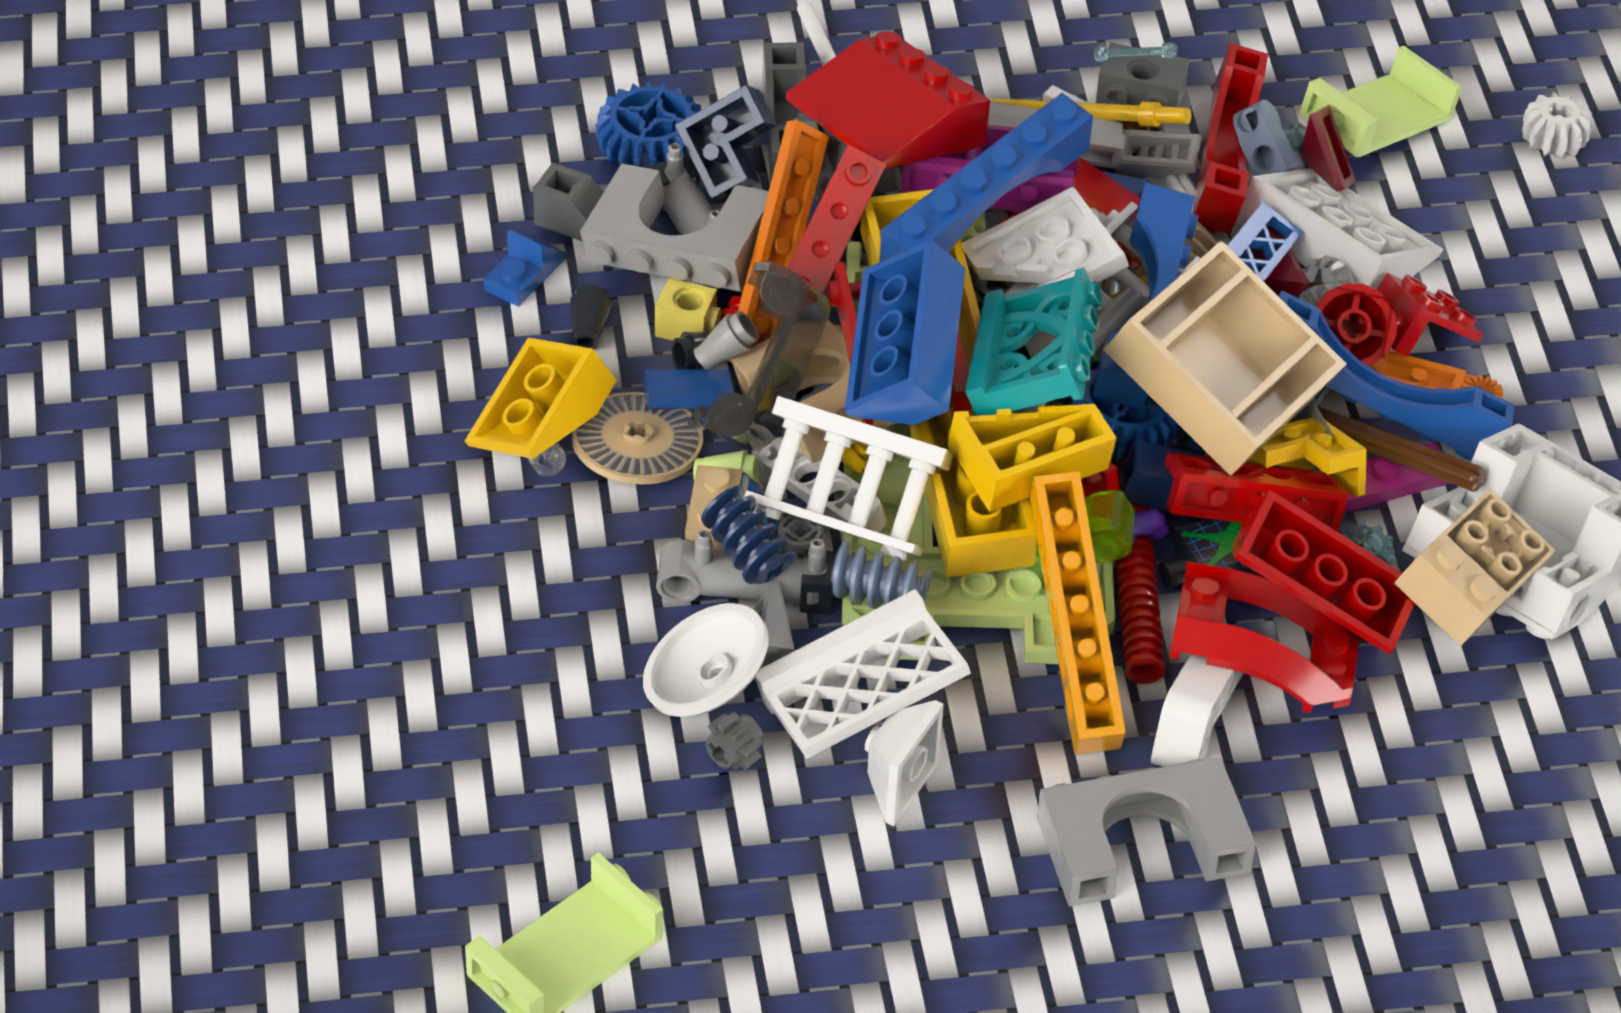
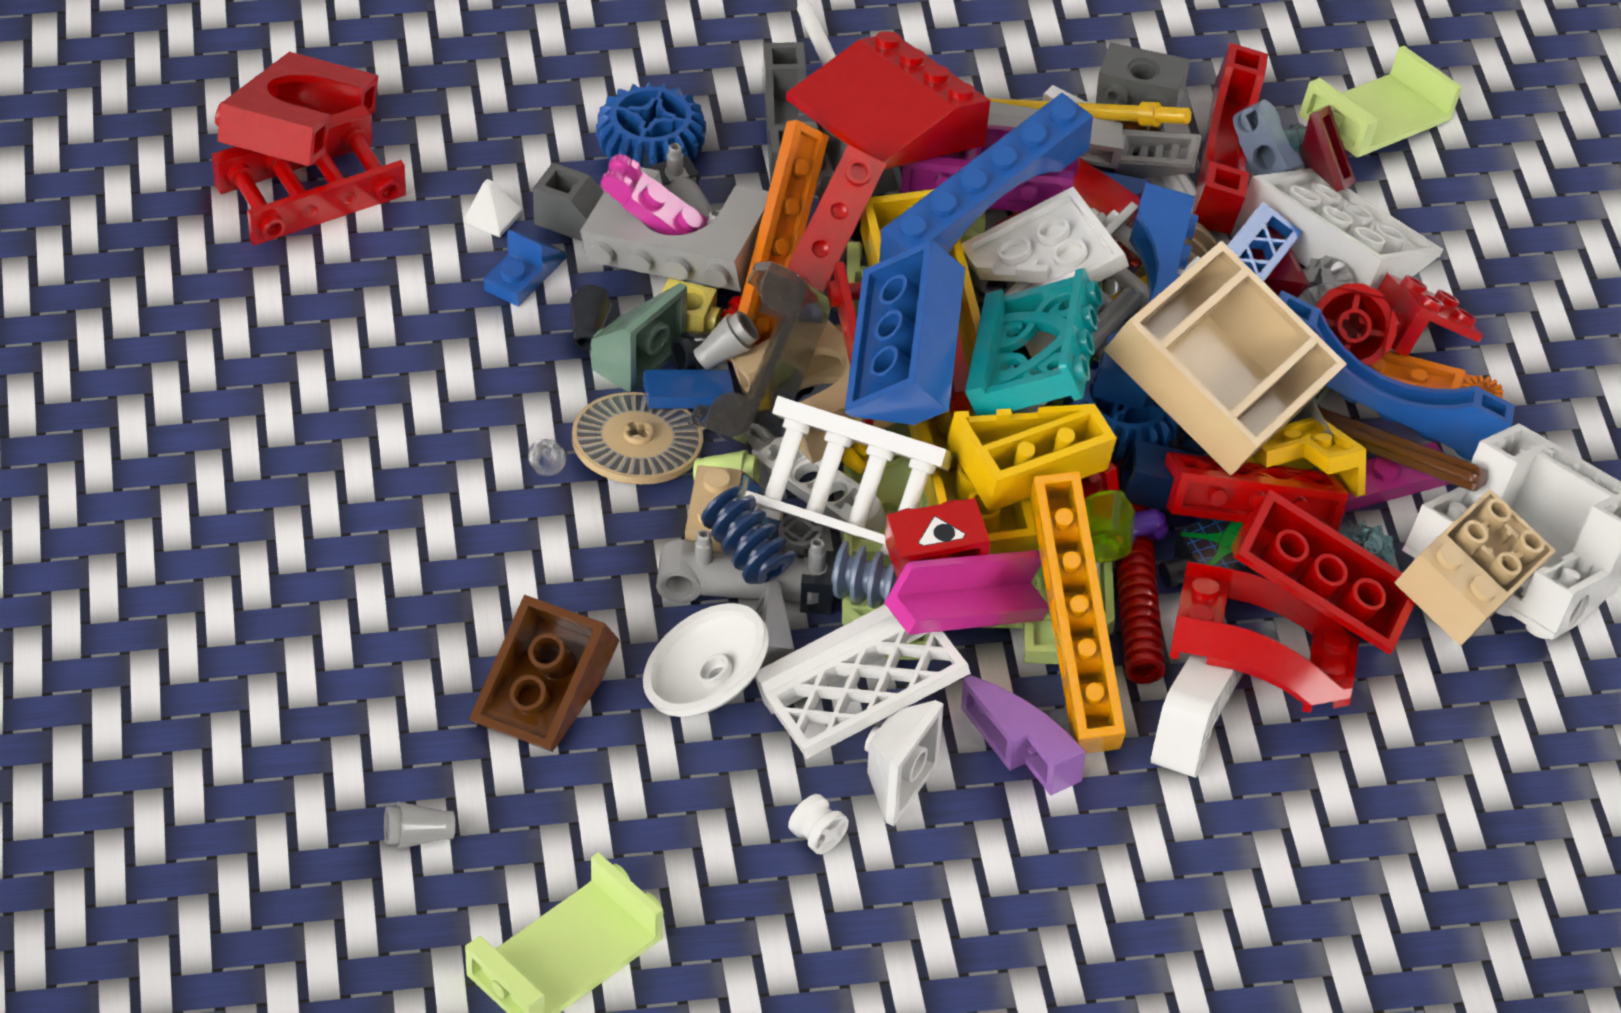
(290, 106): none -> red arch
(347, 133): none -> red fence
(416, 825): none -> light grey cone
(493, 210): none -> white slope
(542, 399): yellow slope -> none
(544, 673): none -> reddish brown slope
(640, 339): none -> sand green slope
(649, 199): none -> dark pink hinge
(717, 136): dark blue brick -> none
(734, 741): dark grey gear -> none
(818, 824): none -> white wheel
(936, 533): none -> red brick
(967, 592): none -> dark pink panel
(1023, 734): none -> medium lavender slope
(1167, 50): clear light blue hinge -> none
(1188, 795): light grey arch -> none
(1557, 125): white gear -> none

